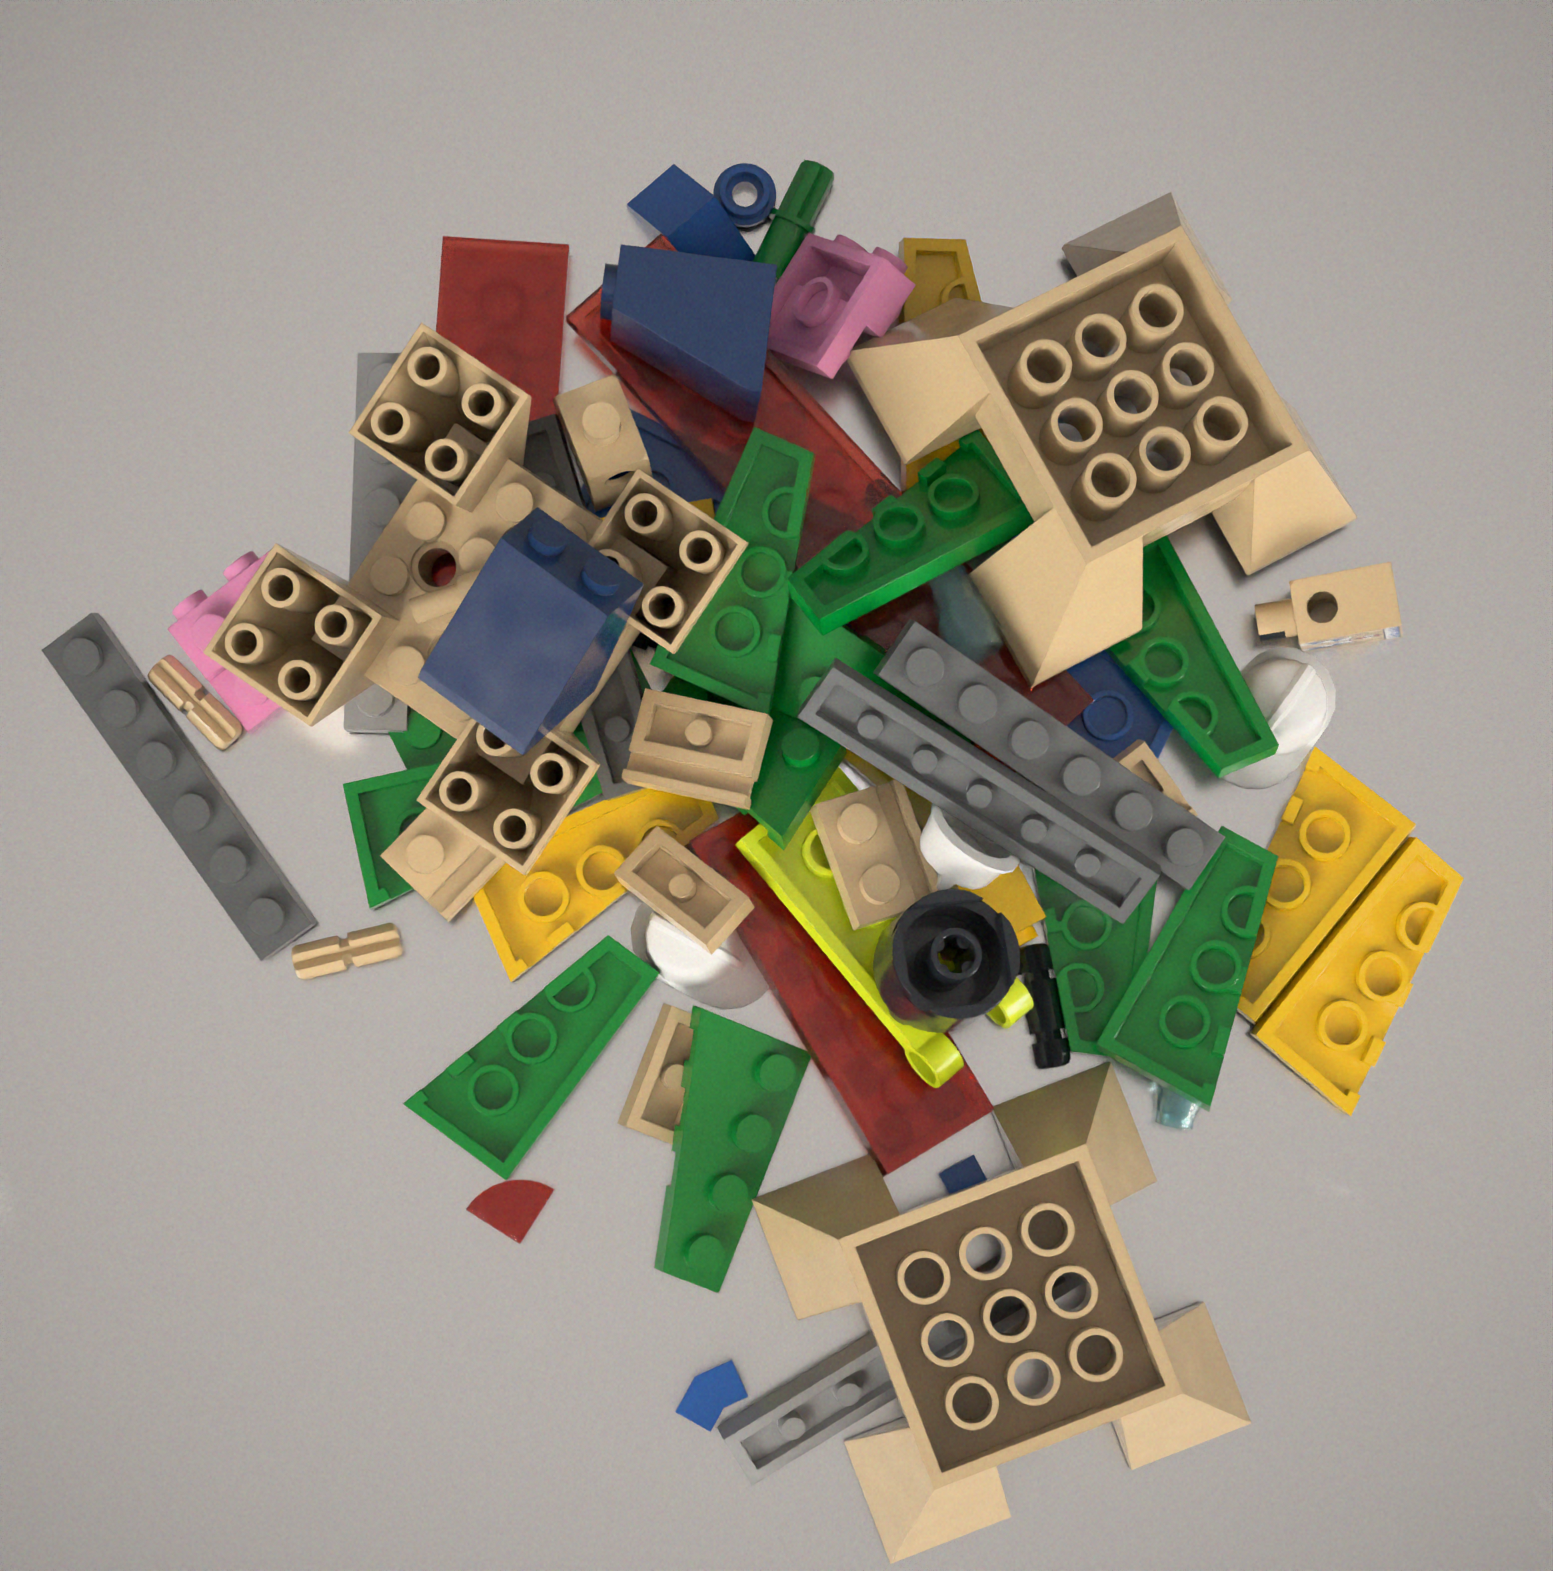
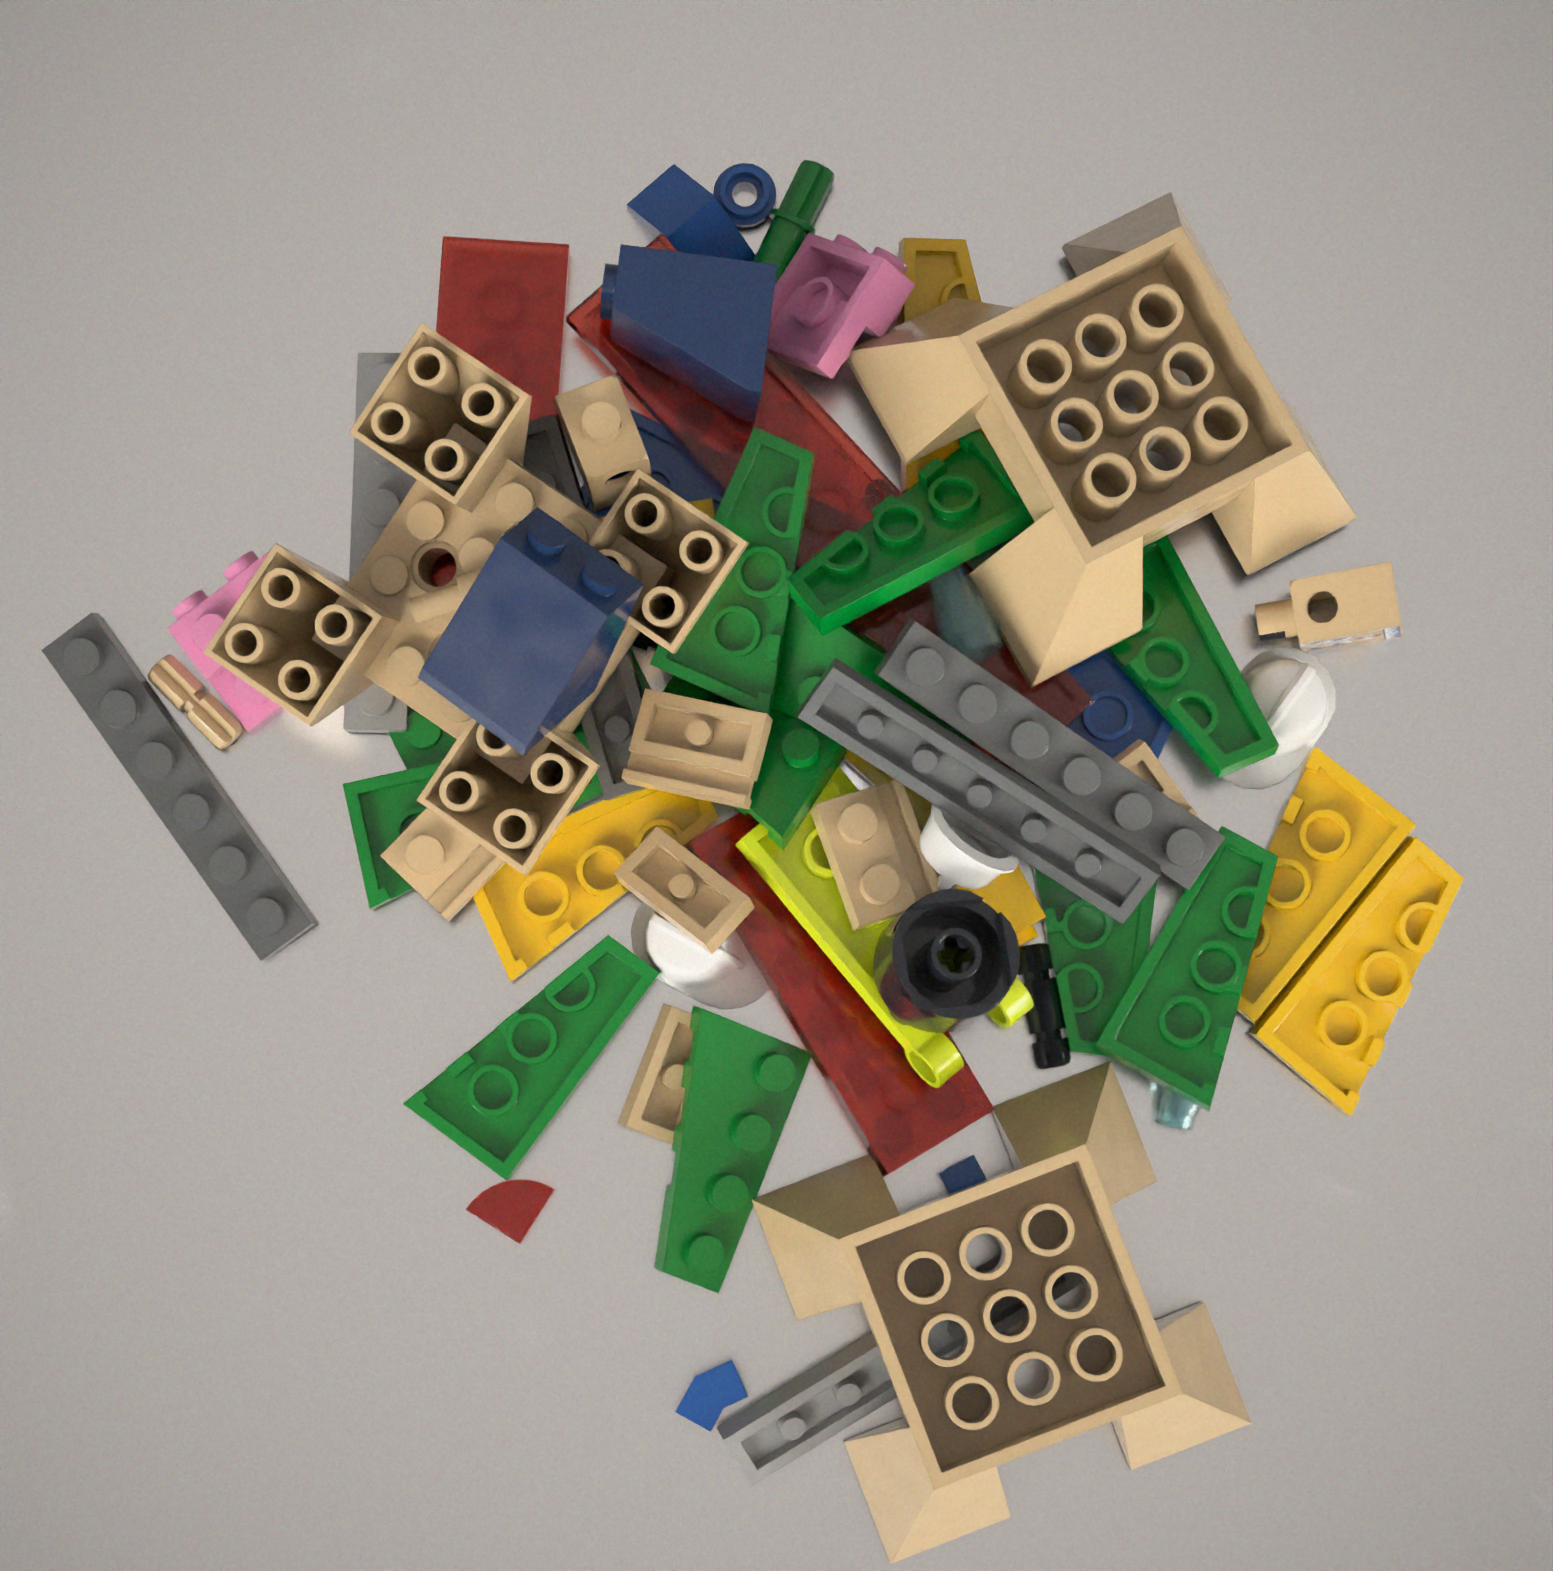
(333, 954): tan piece -> none

